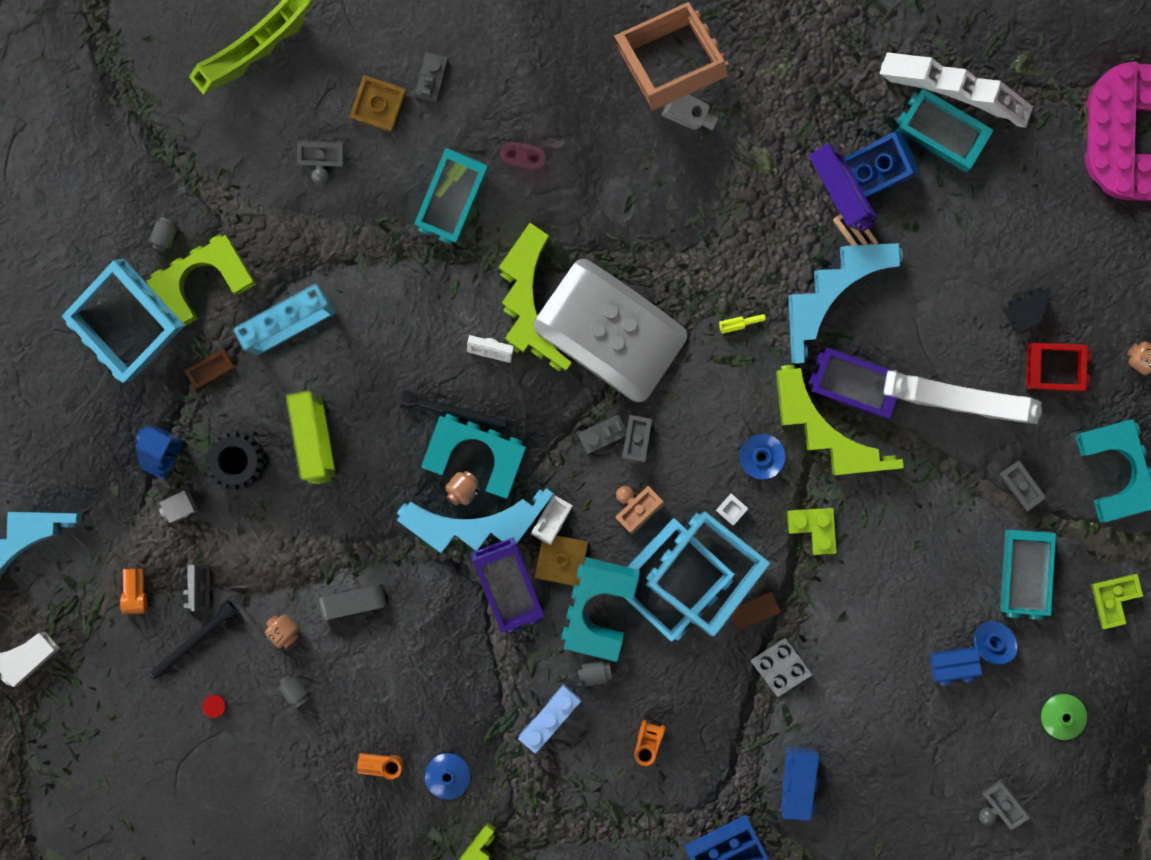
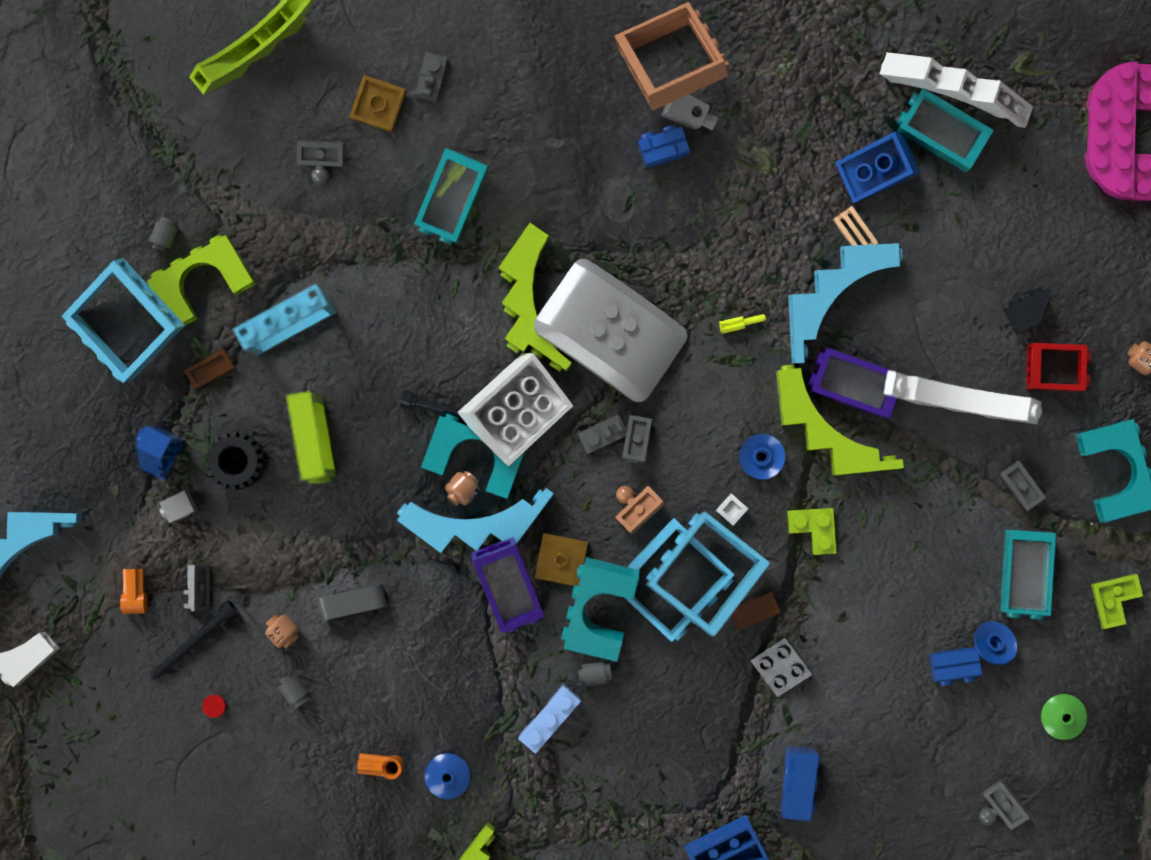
(490, 348): white plate -> none
(516, 408): none -> white slope
(523, 155): clear pink plate -> none
(551, 520): white plate -> none
(648, 741): orange piece -> none
(663, 146): none -> blue brick
(843, 187): dark purple window -> none

